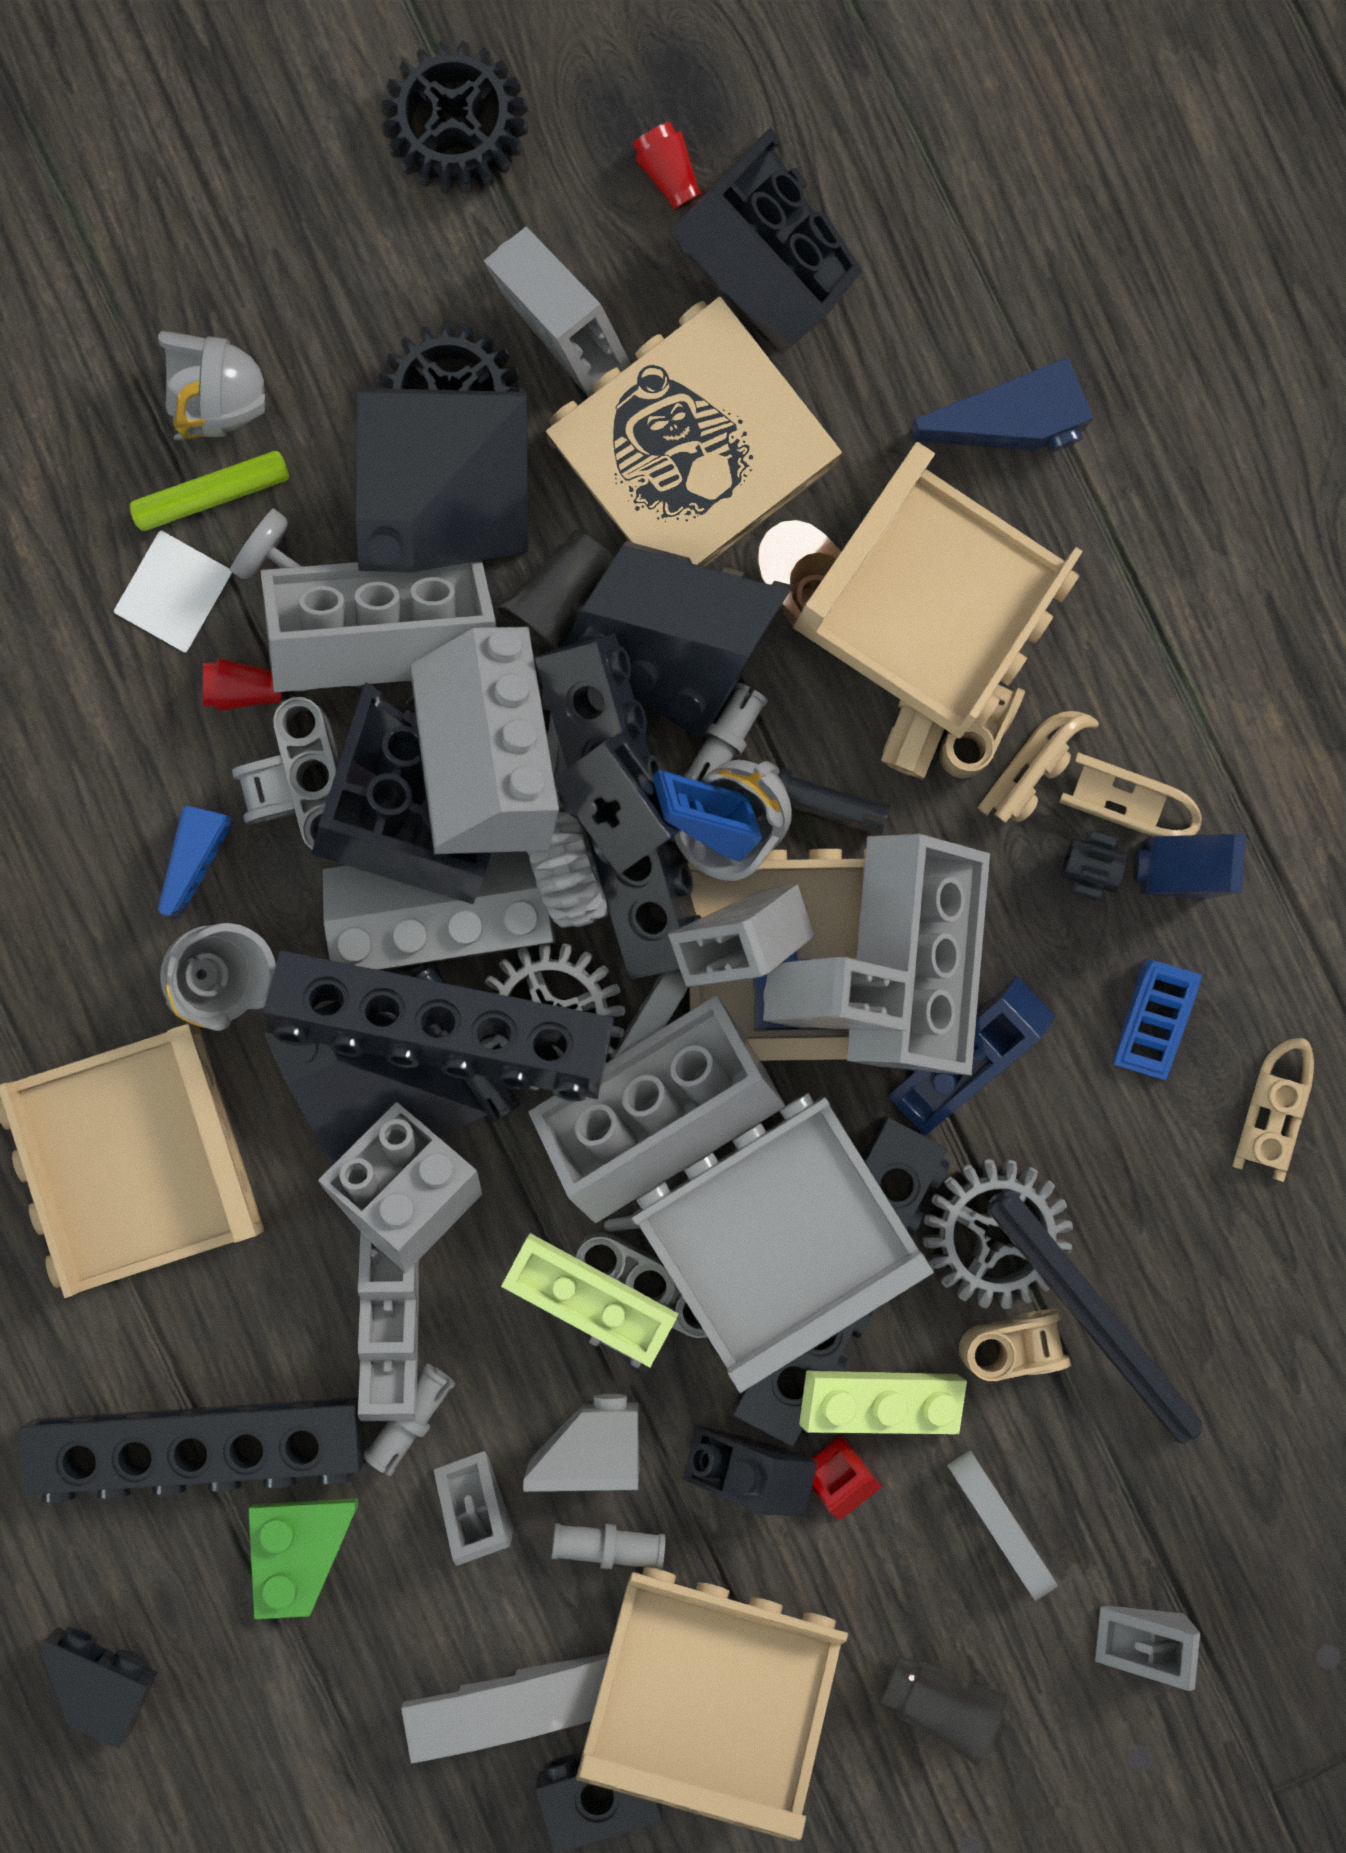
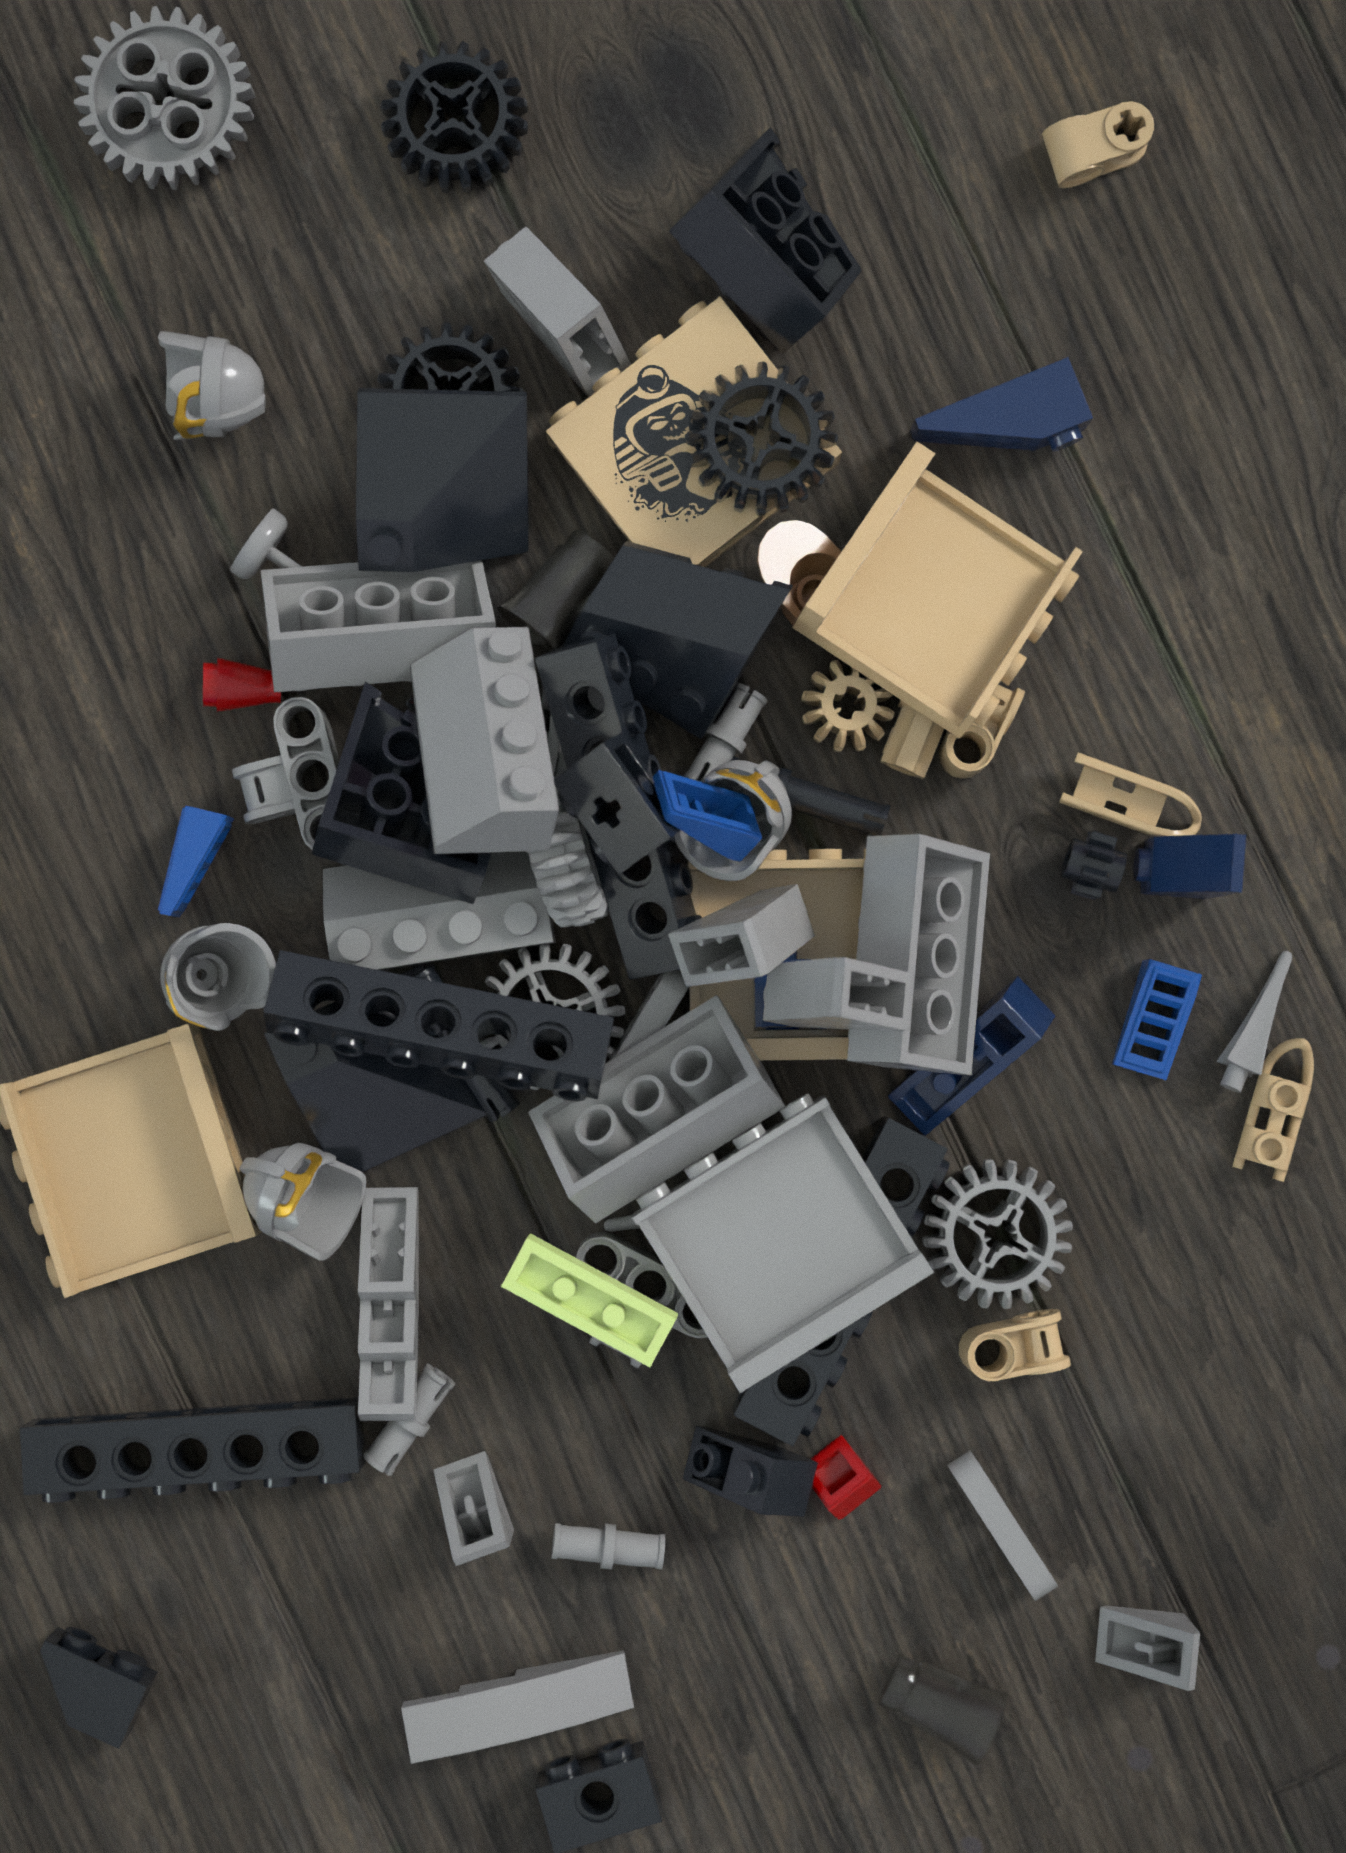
(172, 591): white sticker -> none
(176, 53): none -> light grey gear
(209, 491): lime axle -> none
(294, 1552): bright green wing -> none
(303, 1197): none -> light grey helmet
(402, 1186): light grey slope -> none
(590, 1450): light grey slope -> none
(667, 163): red cone -> none
(712, 1704): tan panel -> none
(775, 392): none -> black gear
(859, 720): none -> tan gear
(882, 1402): yellowish green plate -> none
(1042, 757): tan piece -> none
(1088, 144): none -> tan piece
(1094, 1315): black axle -> none
(1248, 1046): none -> light grey piece

